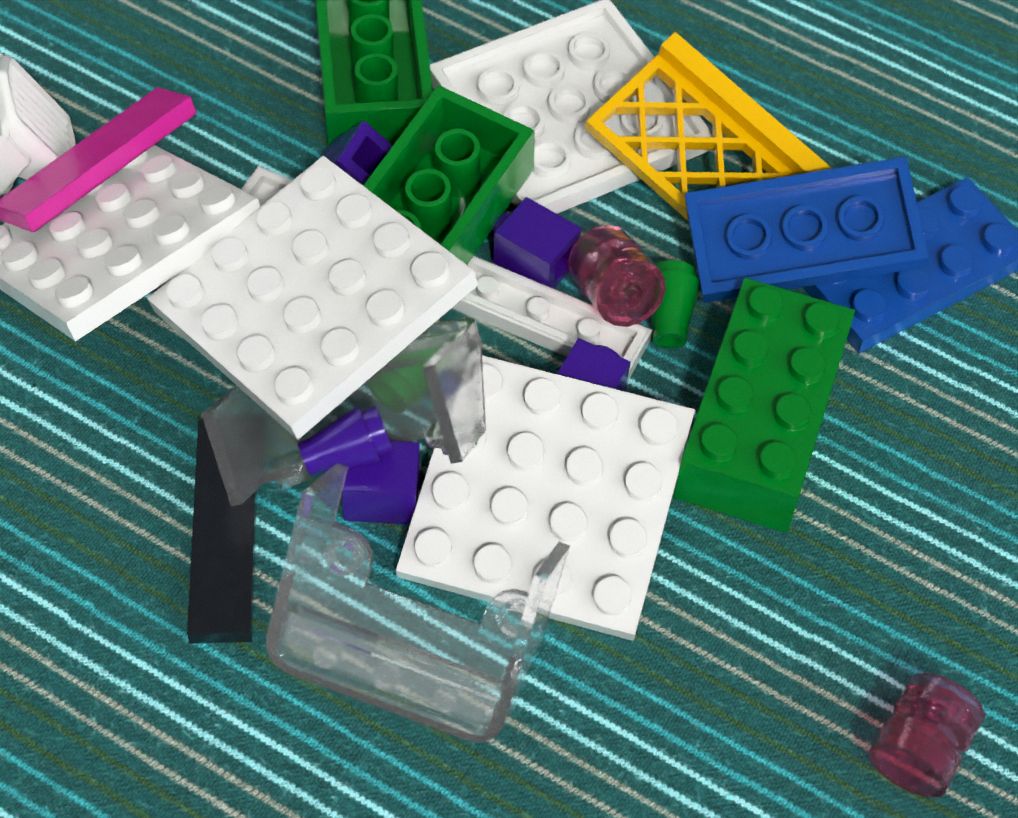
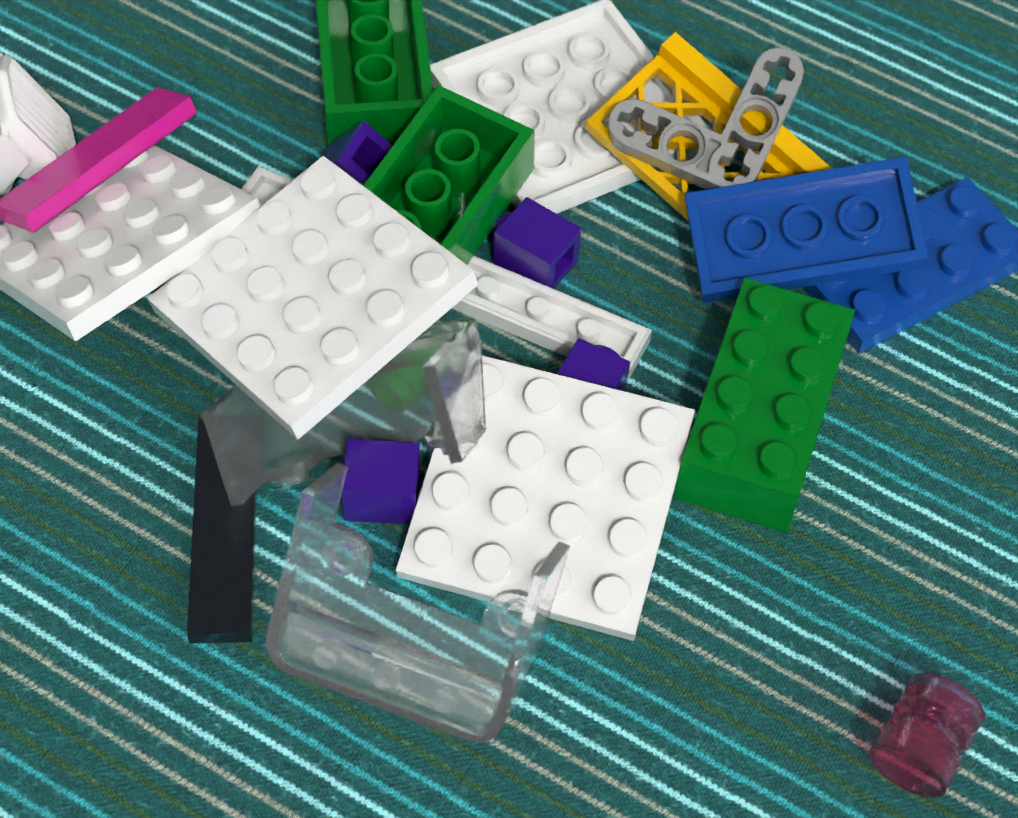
(350, 440): dark purple cone -> none
(616, 275): clear pink wheel -> none
(674, 314): green cone -> none
(712, 146): none -> light grey beam

